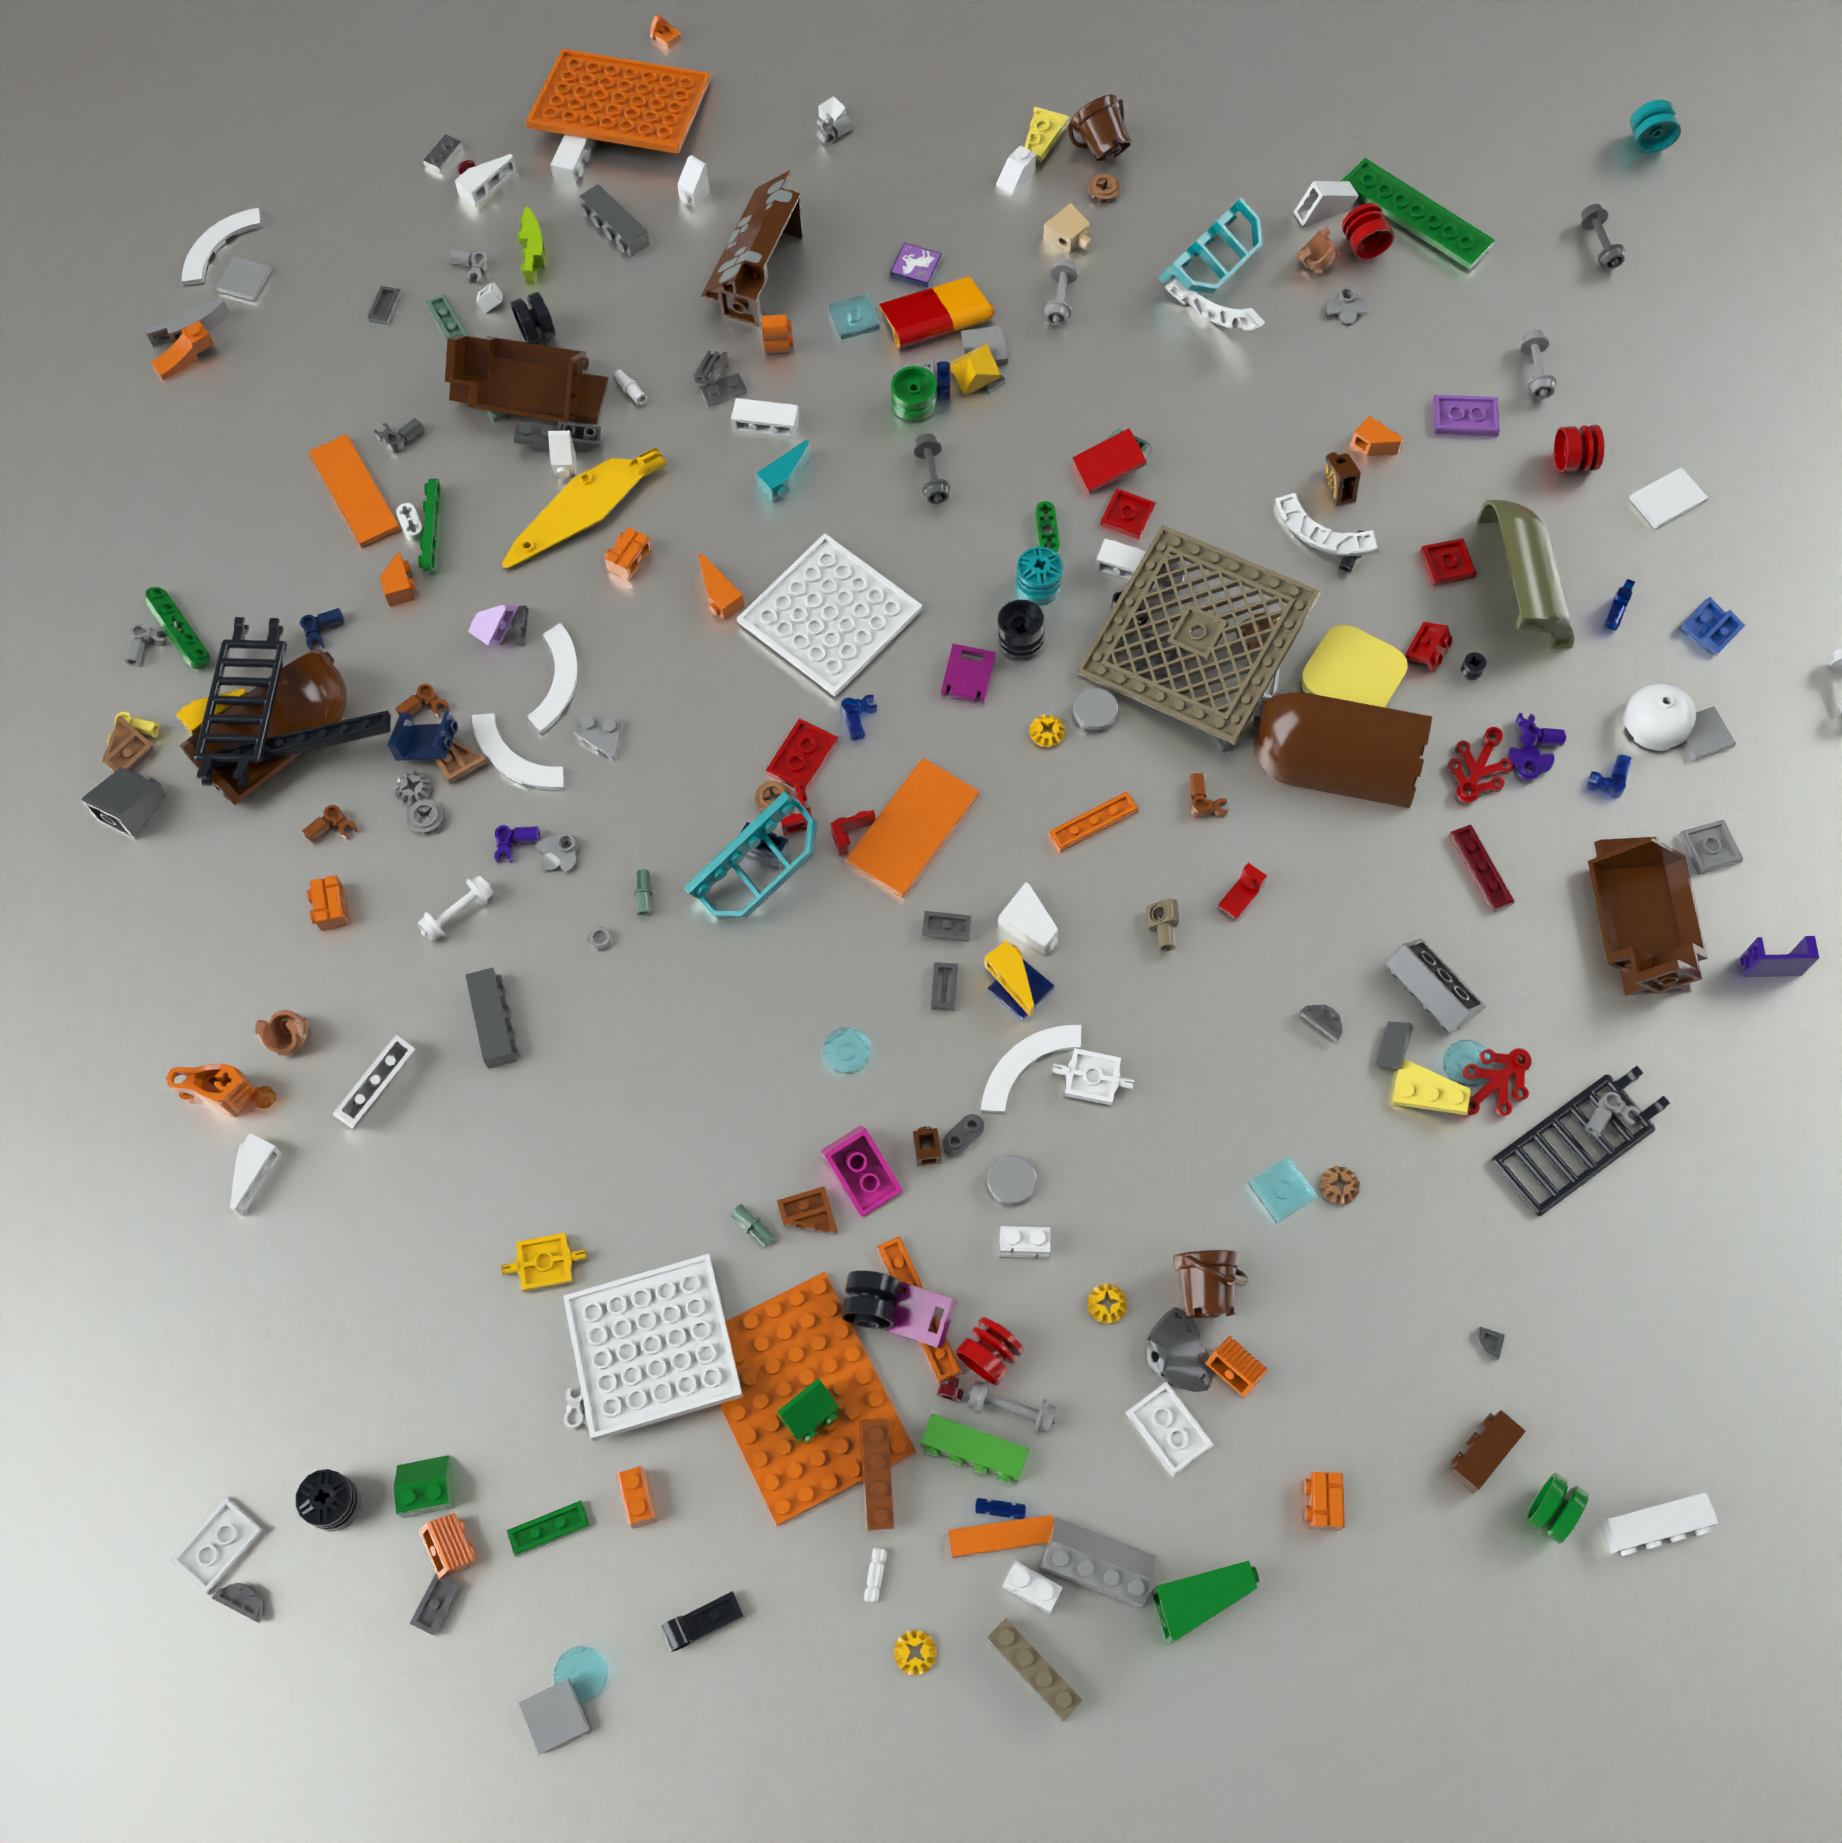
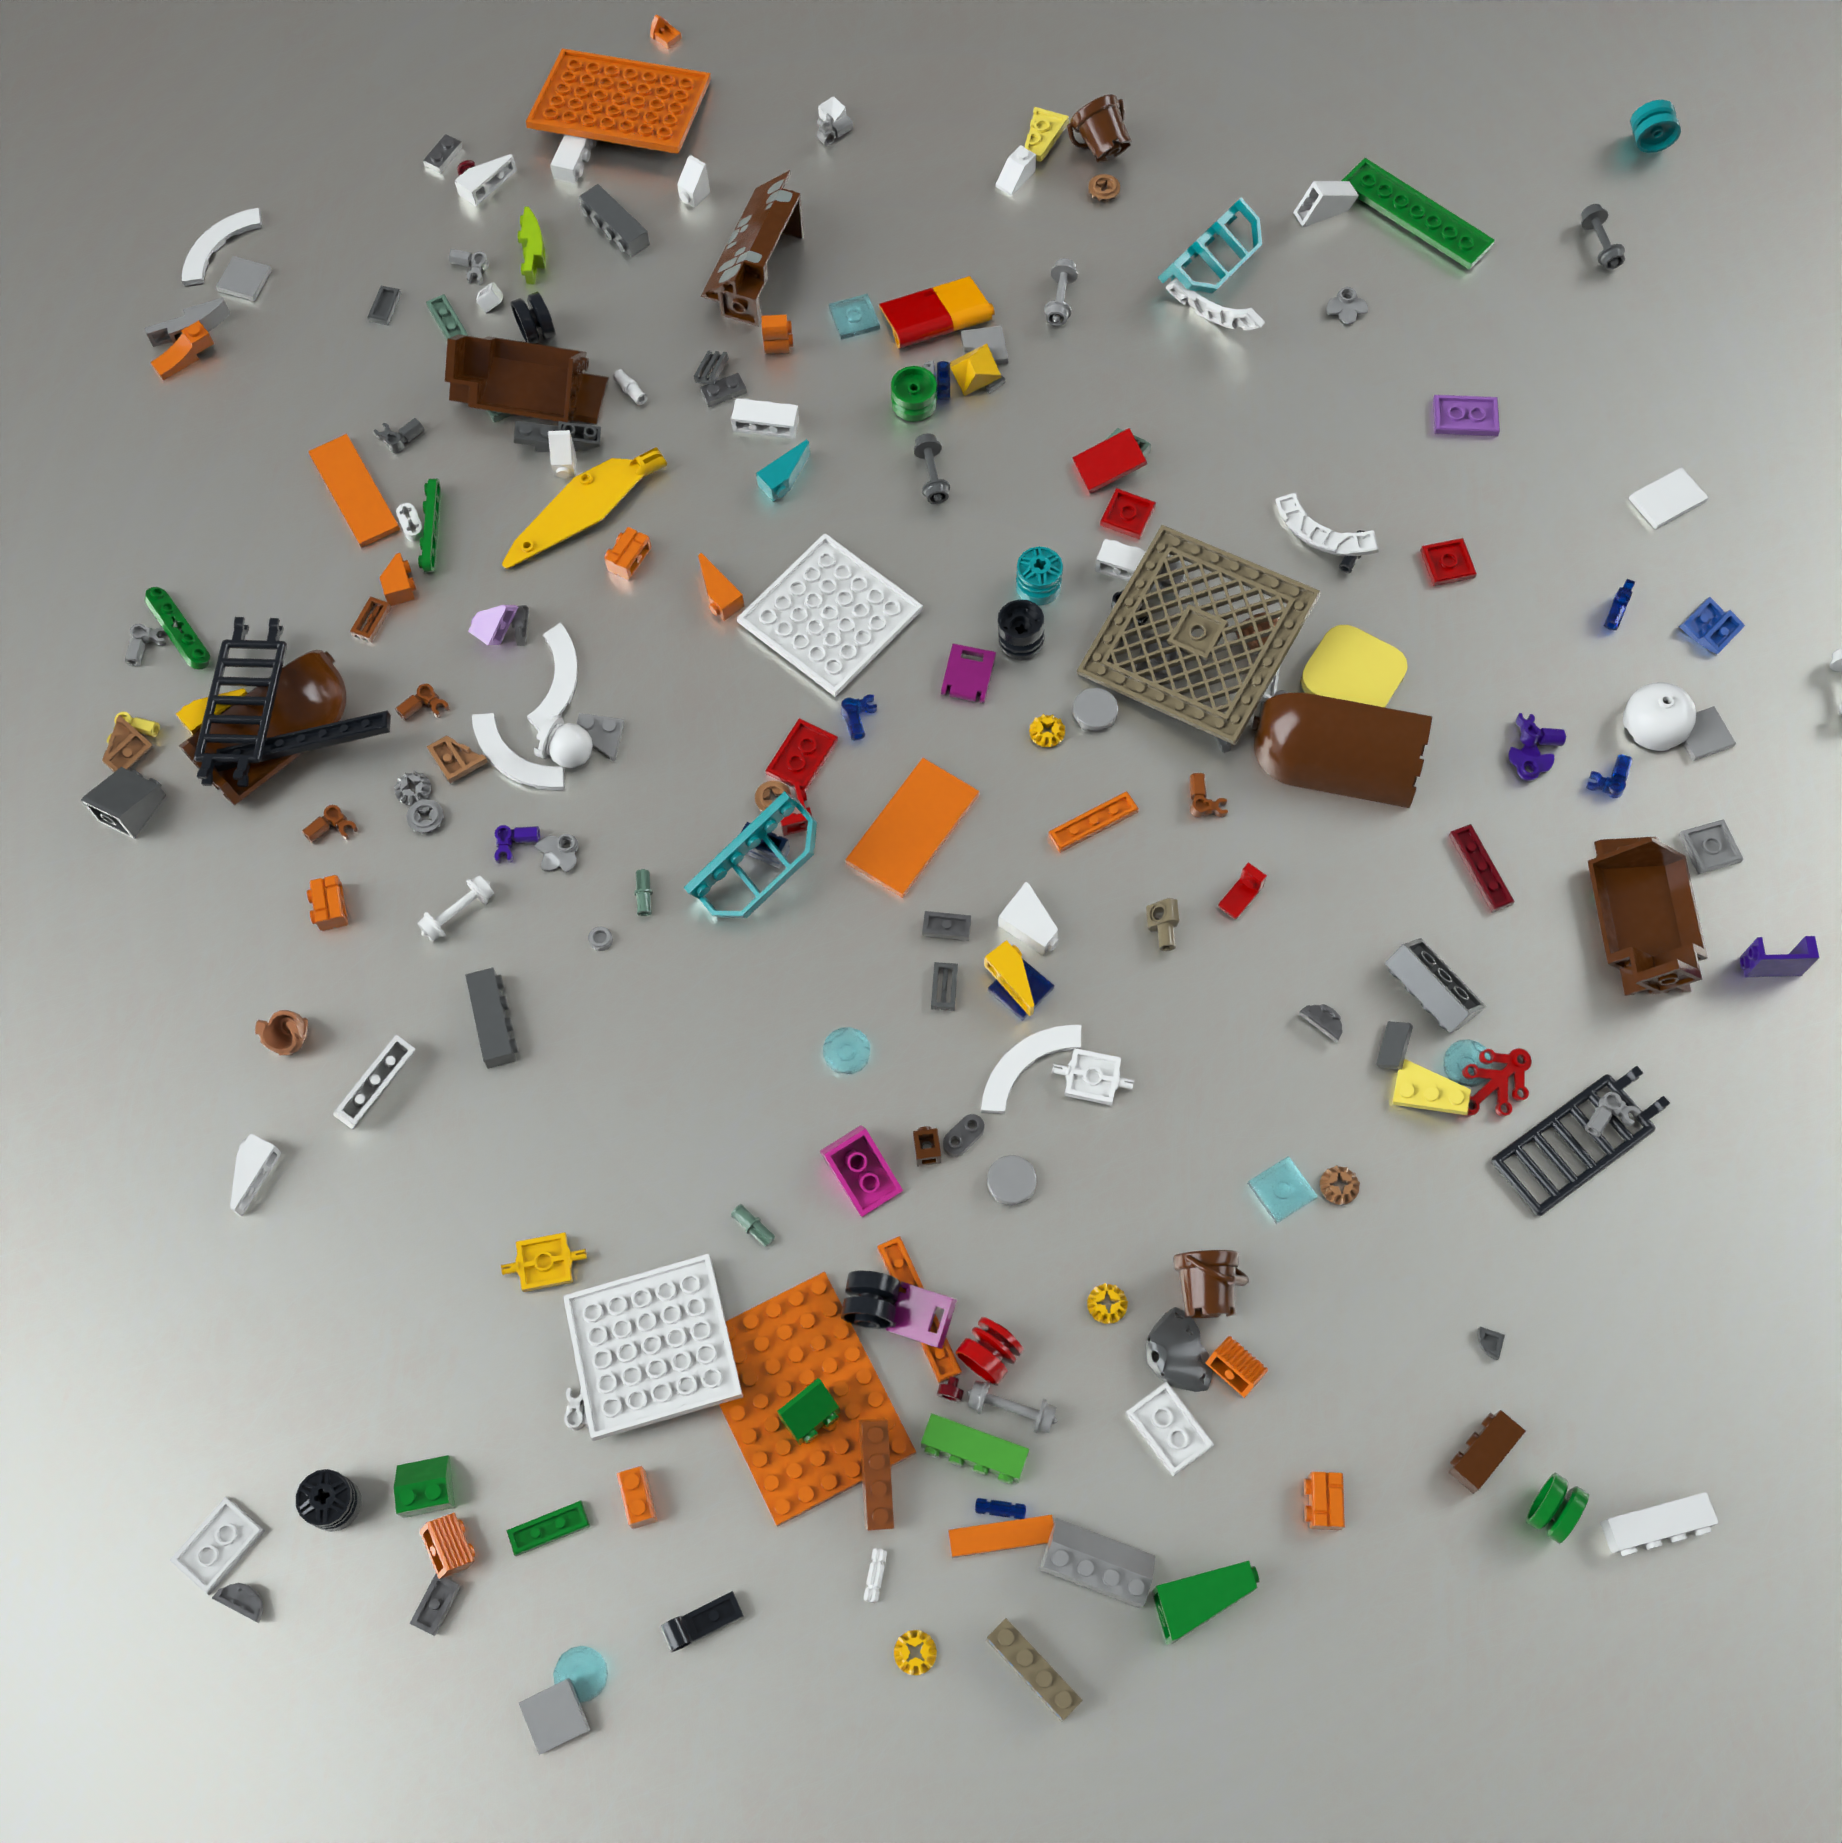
(231, 1092): orange piece -> none
(261, 1101): clear orange plate -> none
(312, 625): dark blue bar -> none
(374, 621): none -> dark orange tile
(422, 741): dark blue panel -> none
(565, 743): none -> white tile
(808, 1211): dark orange wing -> none
(843, 825): red bracket -> none
(916, 265): tile -> none
(1024, 1242): white brick -> none
(1032, 1587): white brick -> none
(1050, 522): green beam -> none
(1068, 230): tan torso -> none
(1318, 252): nougat helmet -> none
(1342, 478): reddish brown torso -> none
(1367, 231): red wheel -> none
(1376, 439): orange slope -> none
(1430, 645): red bracket -> none
(1469, 670): black wheel -> none
(1478, 768): red plant -> none
(1532, 571): olive panel -> none
(1542, 384): light grey piece -> none
(1578, 448): red wheel -> none

